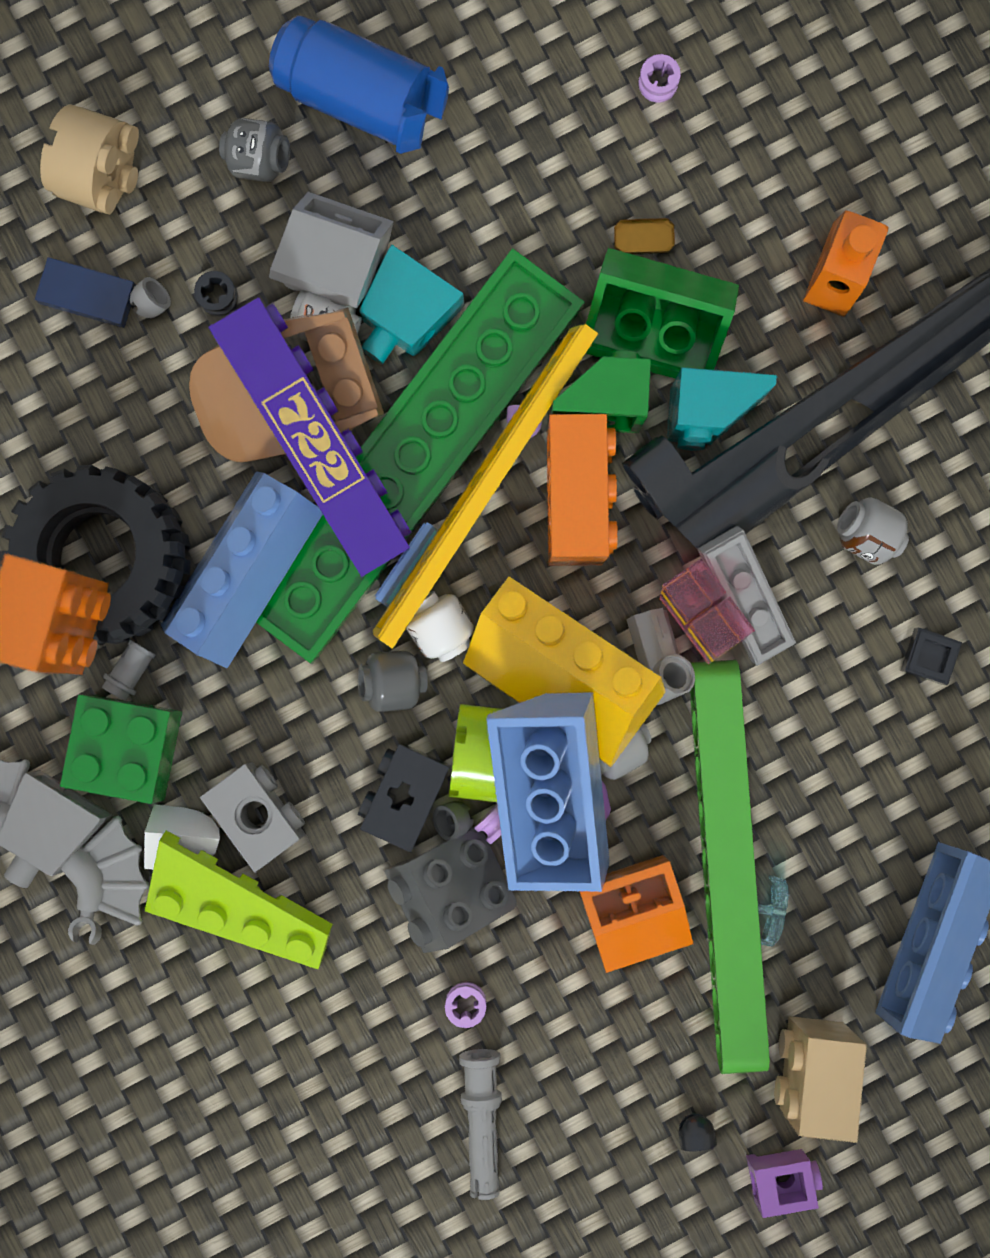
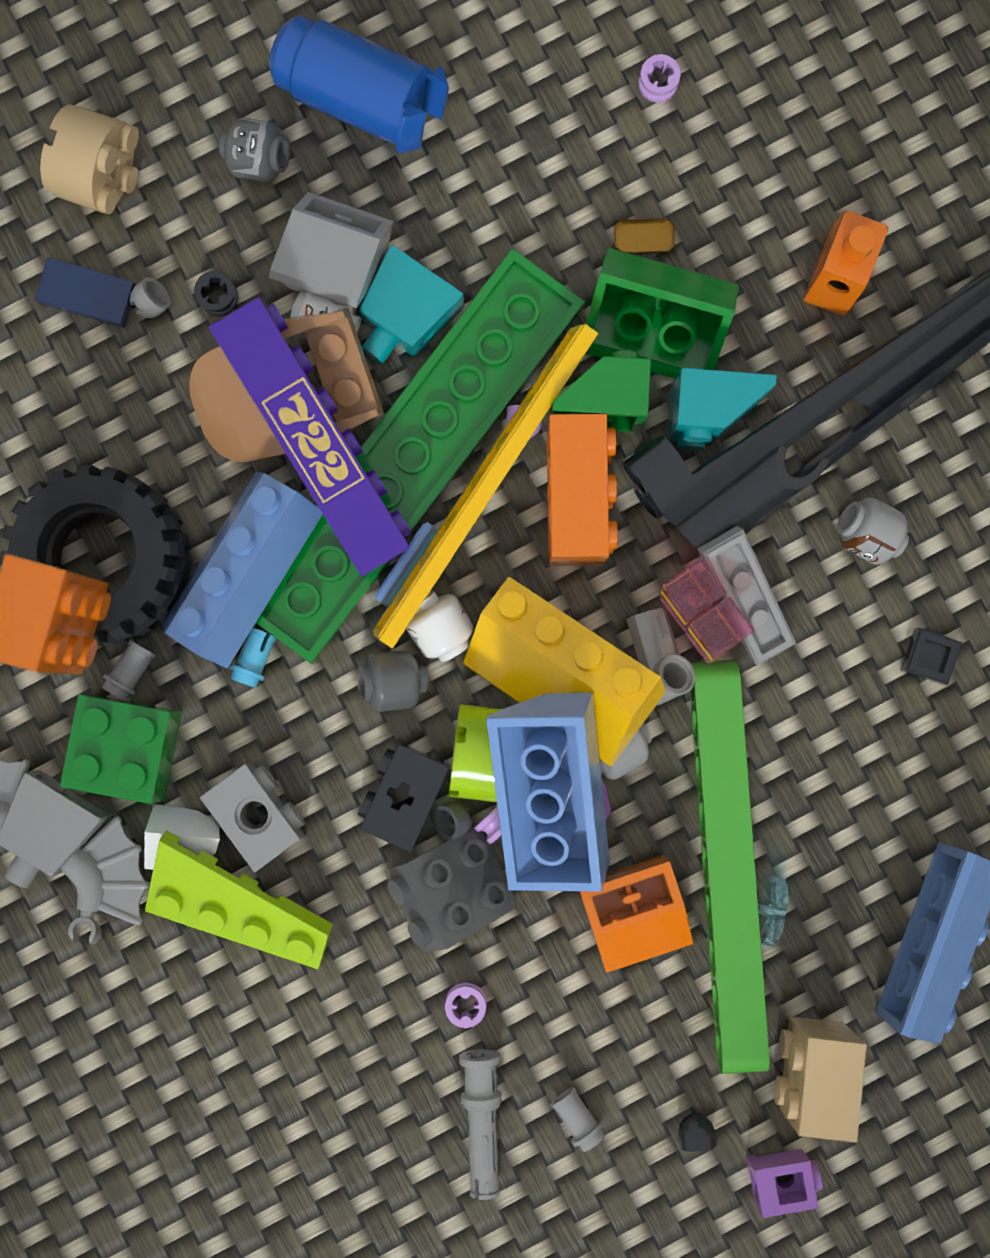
(252, 658): none -> medium azure pin
(578, 1120): none -> light grey pin

